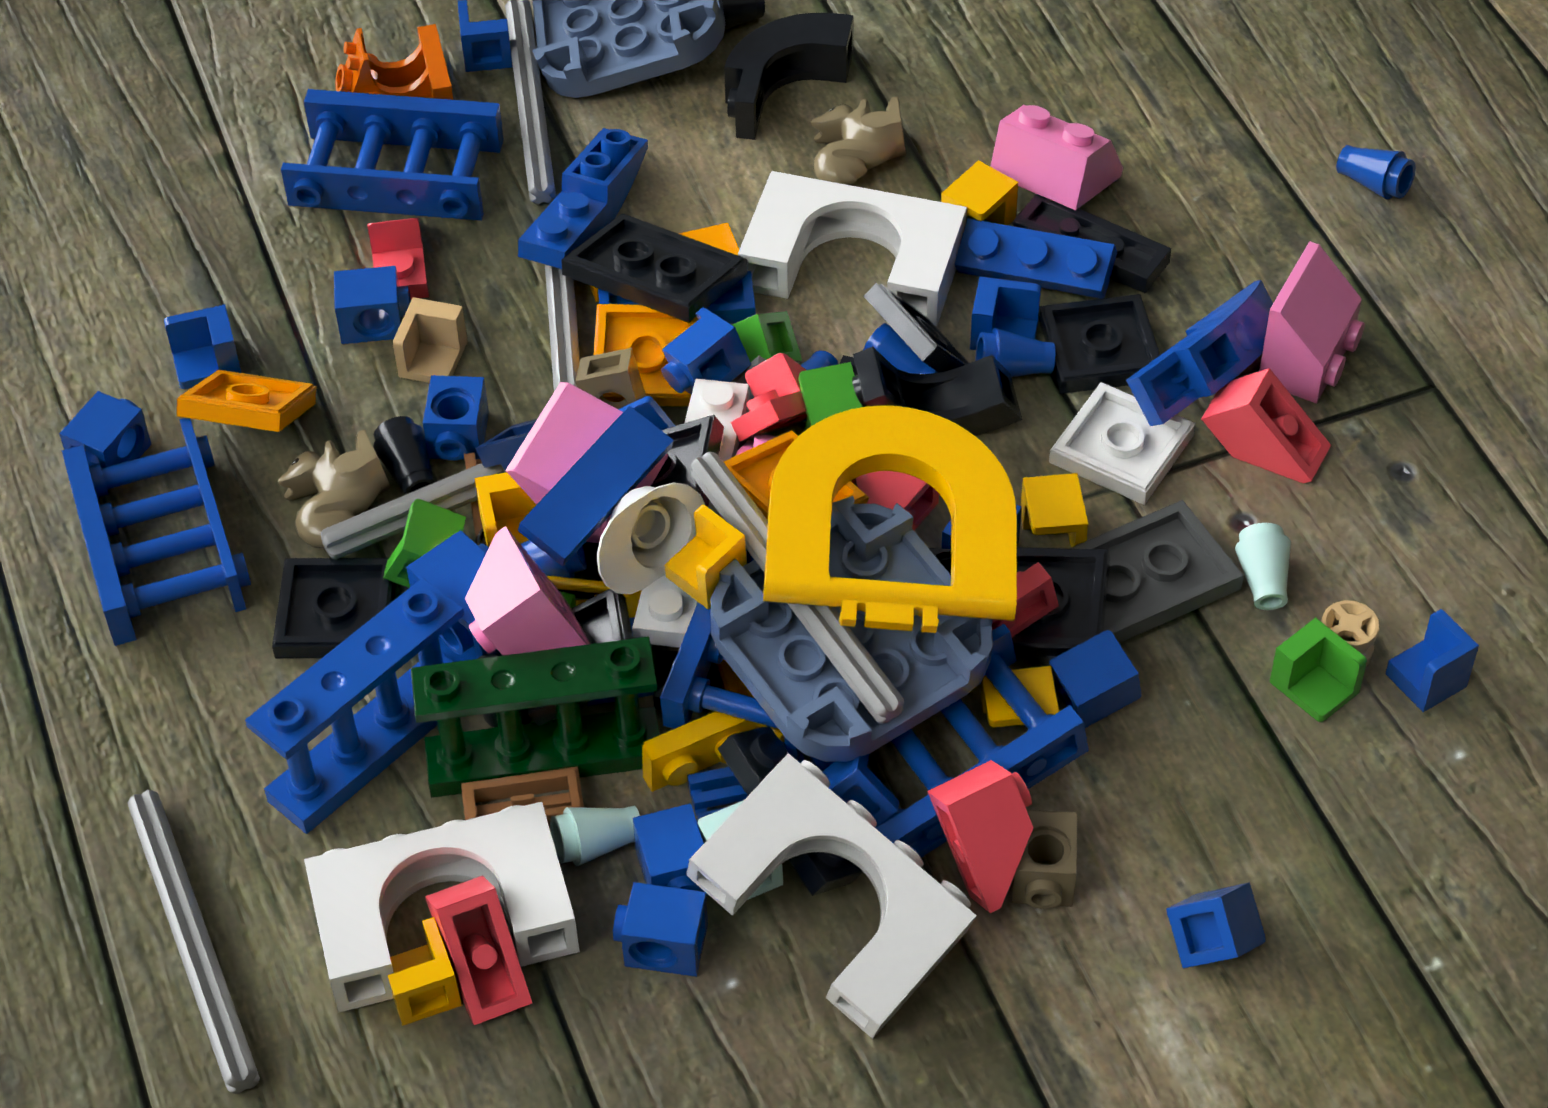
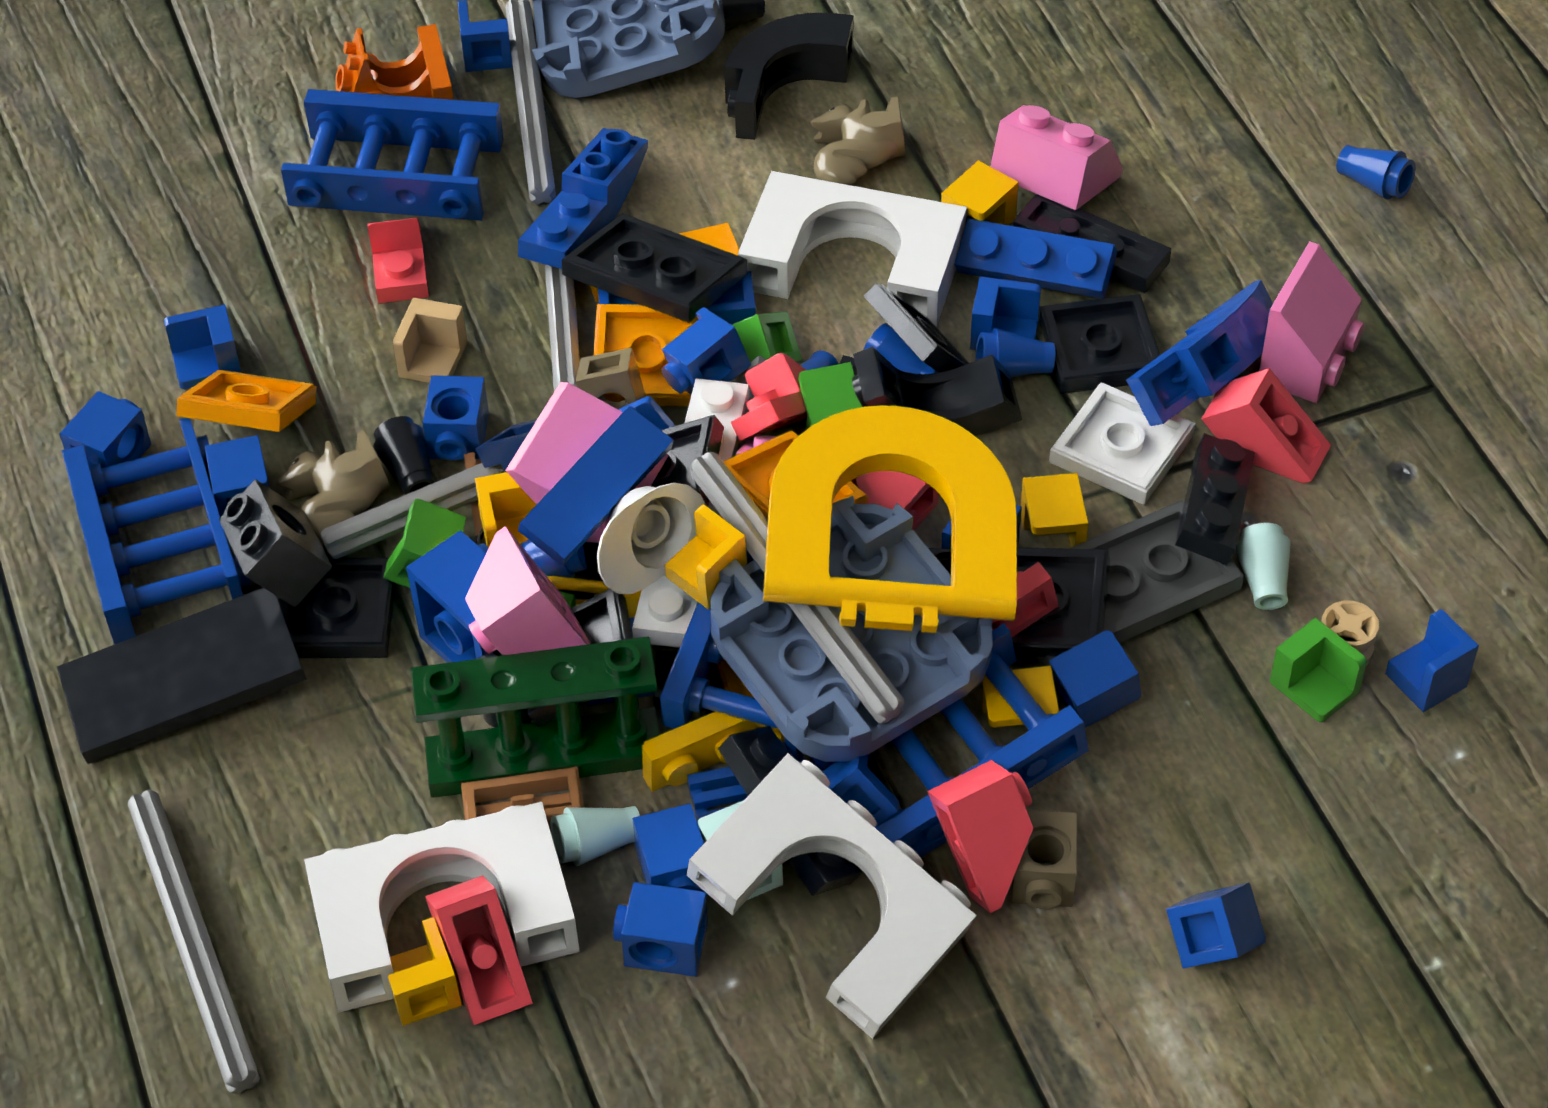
(179, 674): none -> black tile
(234, 467): none -> blue panel
(274, 543): none -> black brick
(327, 691): blue fence -> none
(369, 304): blue brick -> none
(1215, 499): none -> black plate

